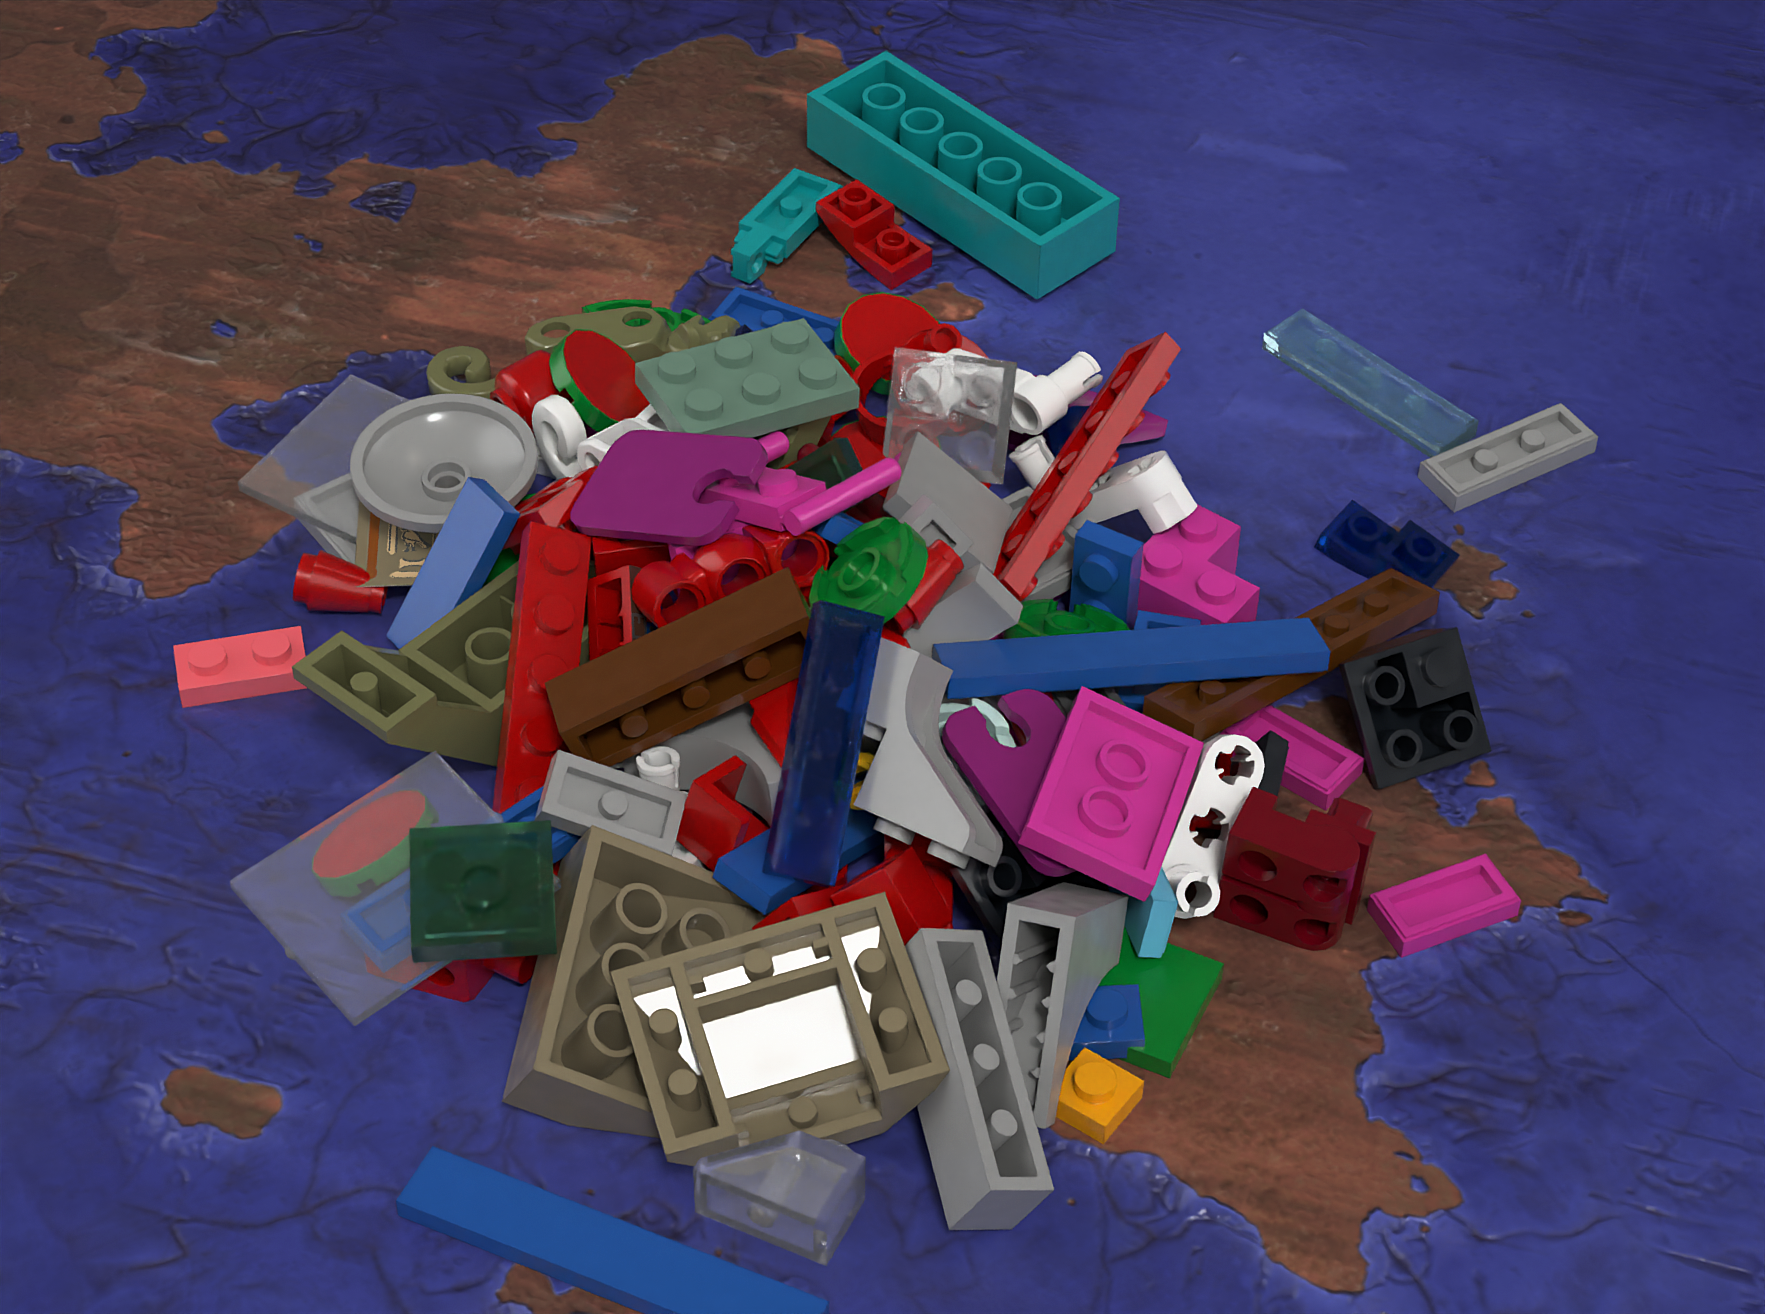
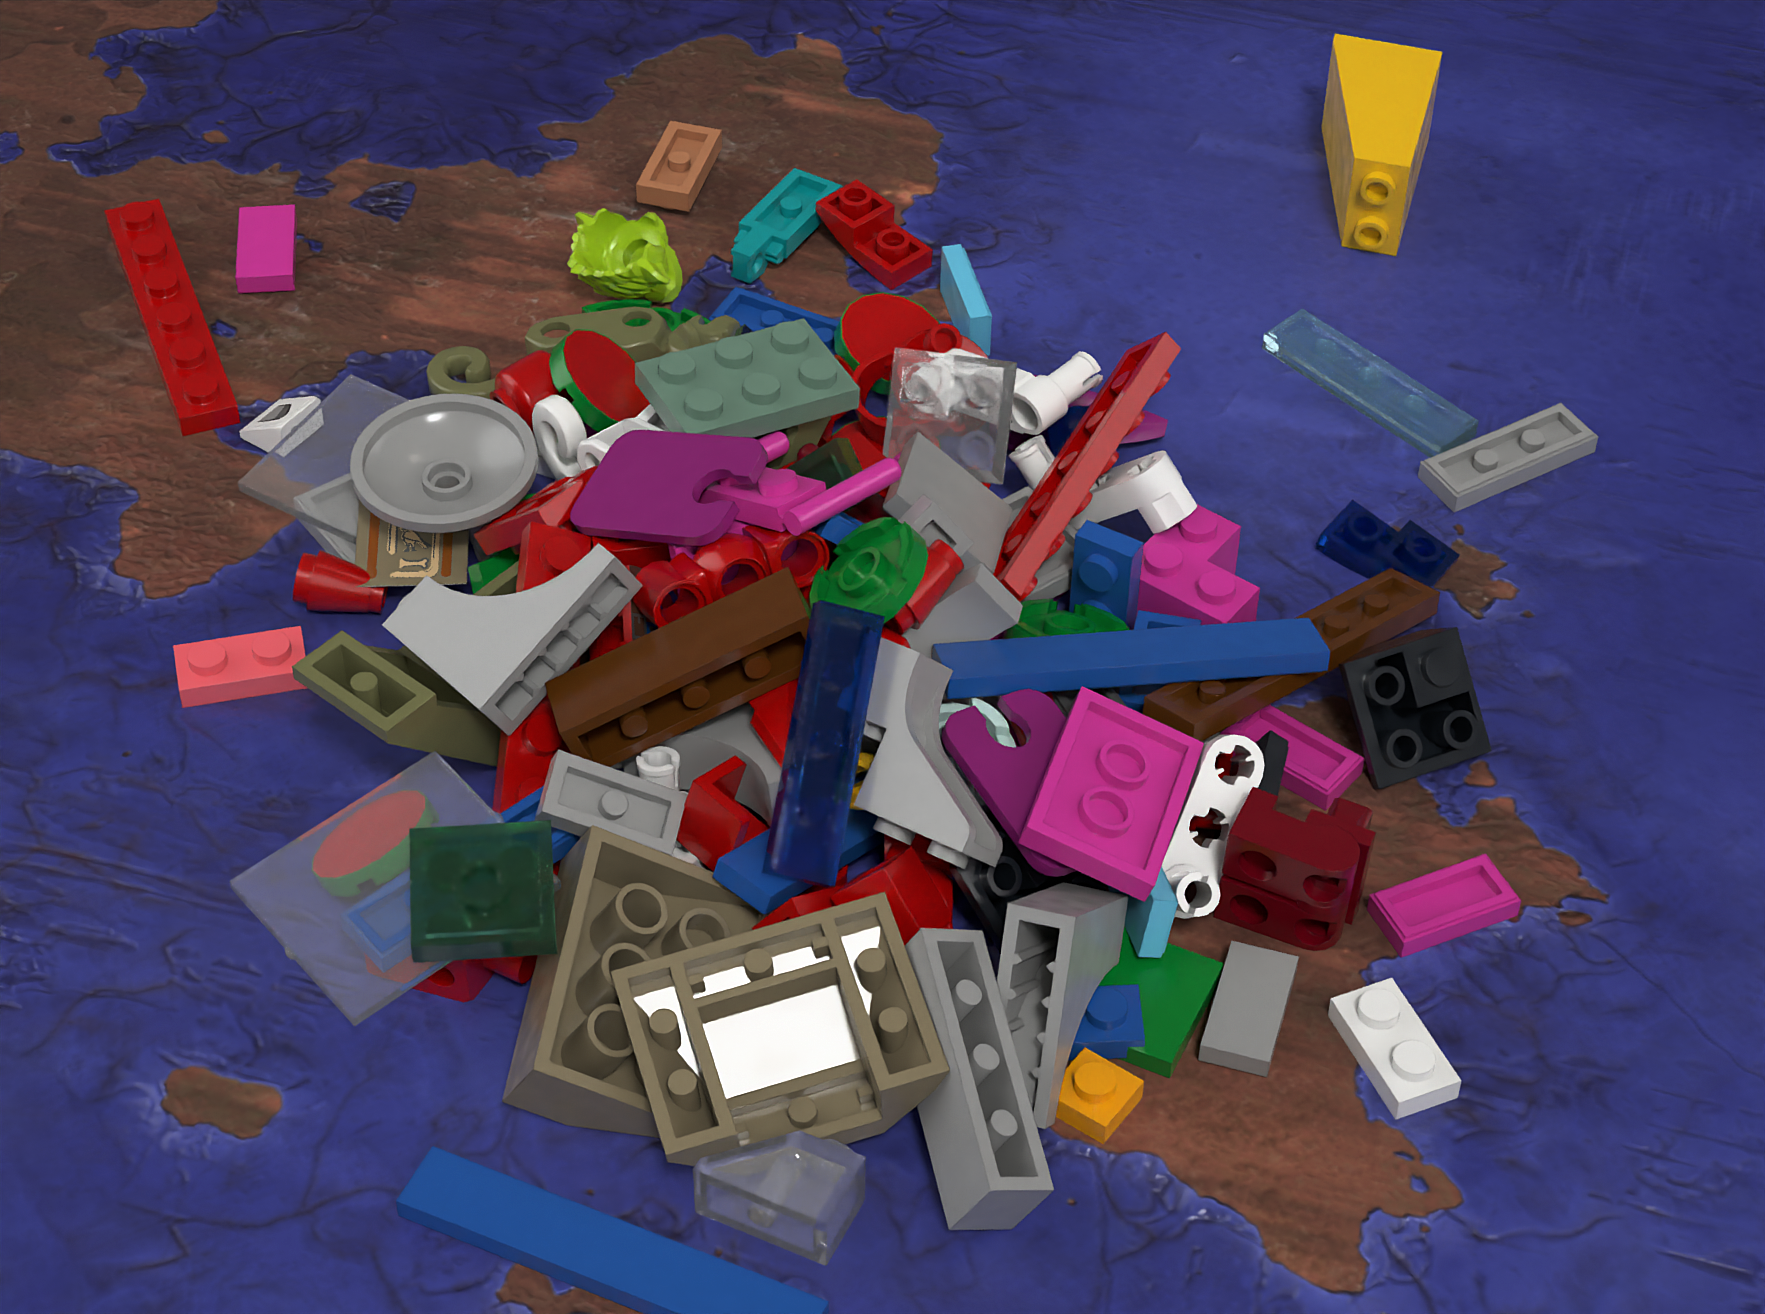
(172, 318): none -> red plate
(266, 249): none -> dark pink tile
(278, 421): none -> white slope
(457, 559): tile -> none
(511, 644): none -> light grey arch
(625, 257): none -> lime hair
(679, 166): none -> nougat plate
(962, 174): teal brick -> none
(964, 297): none -> medium azure tile
(1248, 1008): none -> light grey tile
(1376, 135): none -> yellow slope
(1394, 1048): none -> white plate

